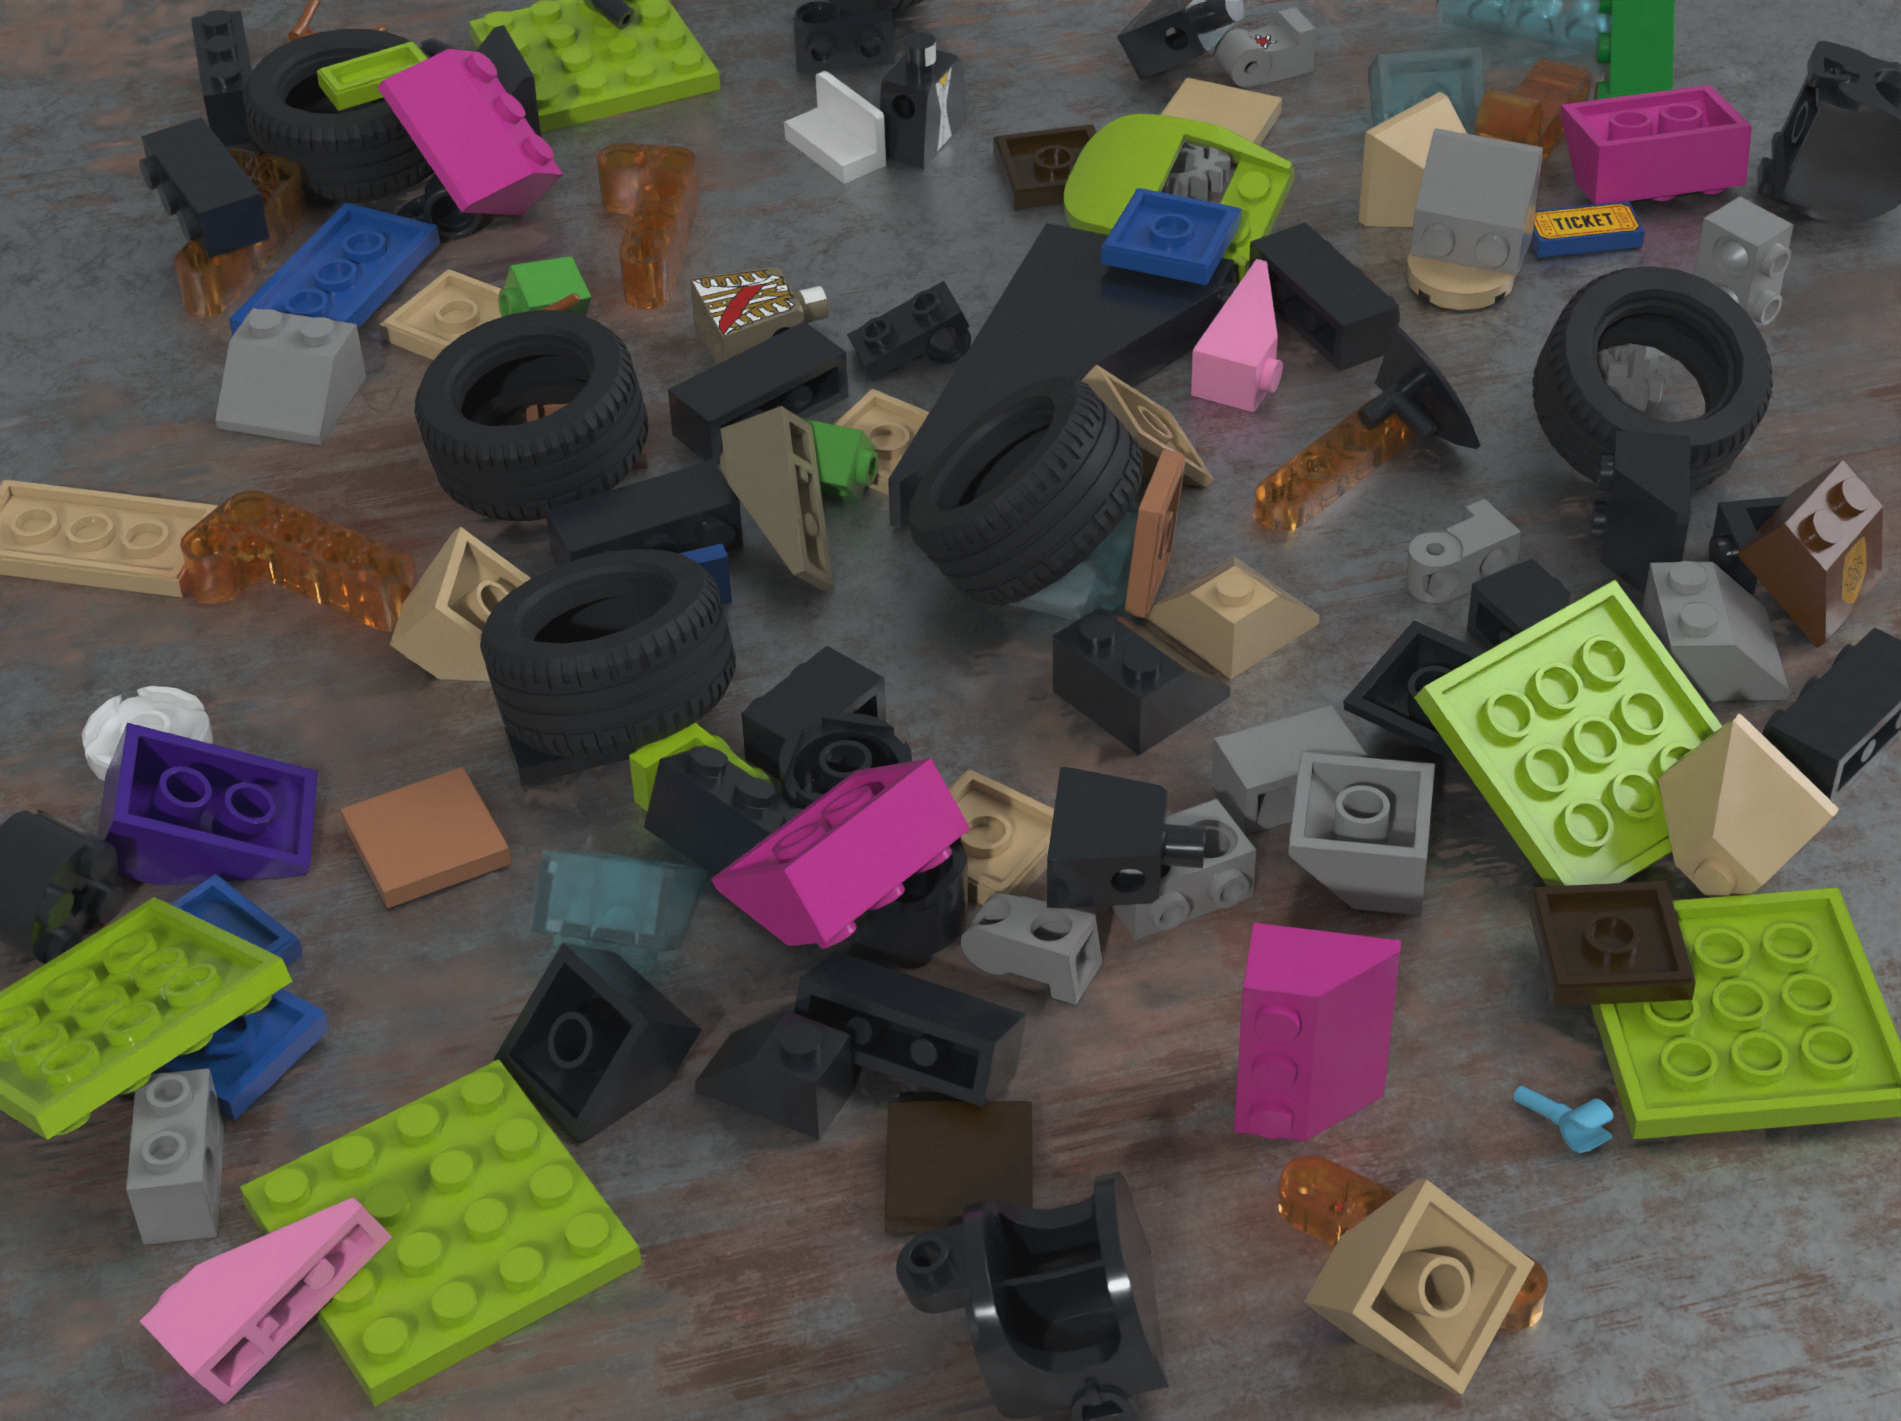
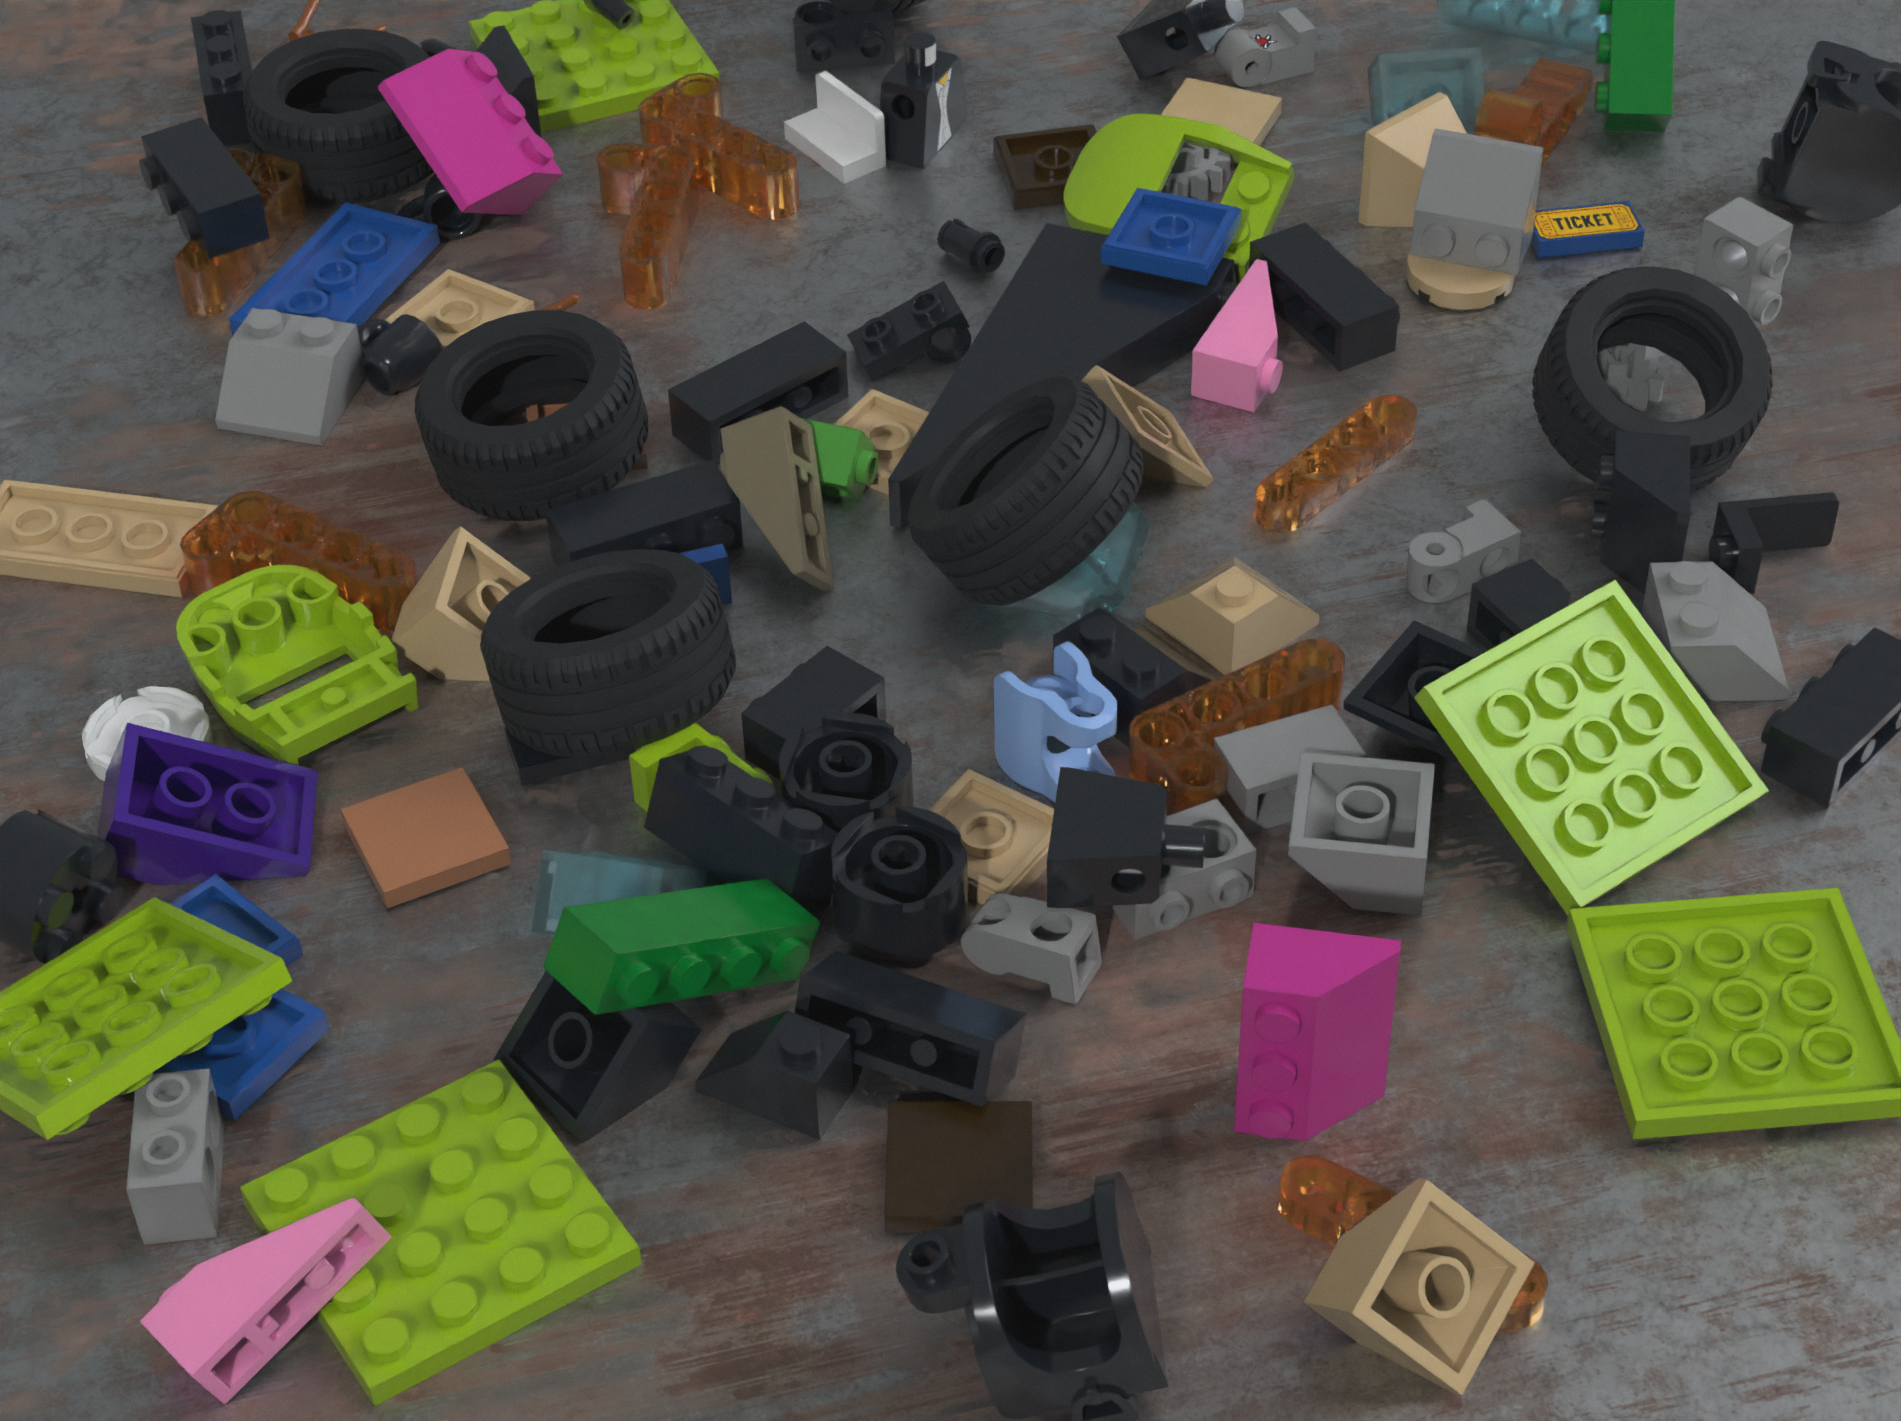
(275, 629): none -> lime slope
(357, 79): lime tile -> none
(397, 352): none -> black piece
(540, 284): bright green brick -> none
(680, 945): none -> green brick
(727, 157): none -> clear orange beam
(749, 308): torso -> none
(846, 853): dark pink slope -> none
(980, 250): none -> black pin
(1051, 722): none -> light blue piece
(1154, 533): nougat tile -> none
(1176, 739): none -> clear orange beam
(1417, 395): black shield -> none
(1579, 1127): medium azure hand -> none
(1610, 943): dark brown tile -> none
(1656, 145): dark pink slope -> none
(1738, 810): tan slope -> none
(1820, 551): reddish brown slope -> none

